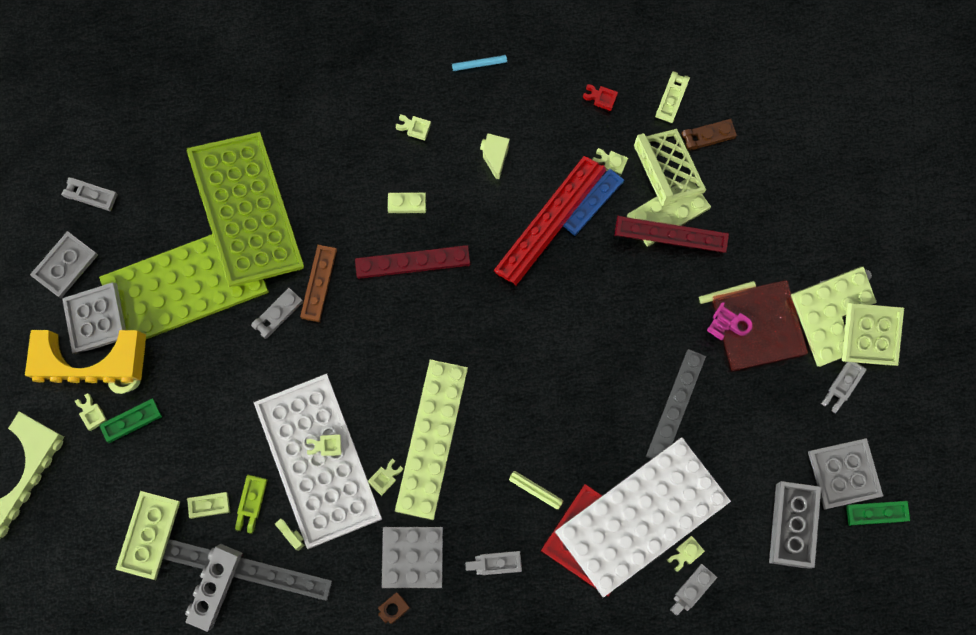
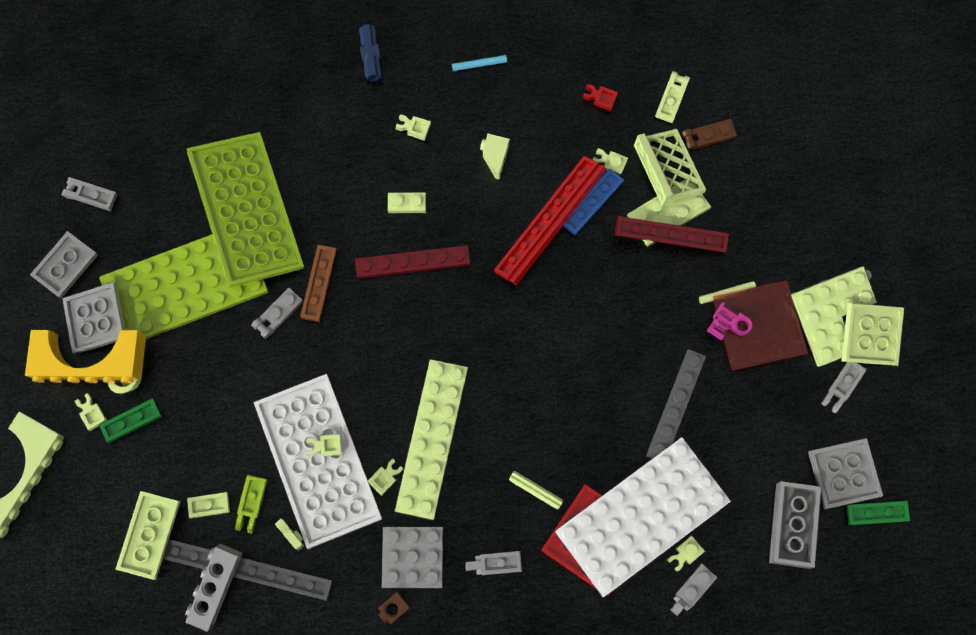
(370, 52): none -> dark blue piece

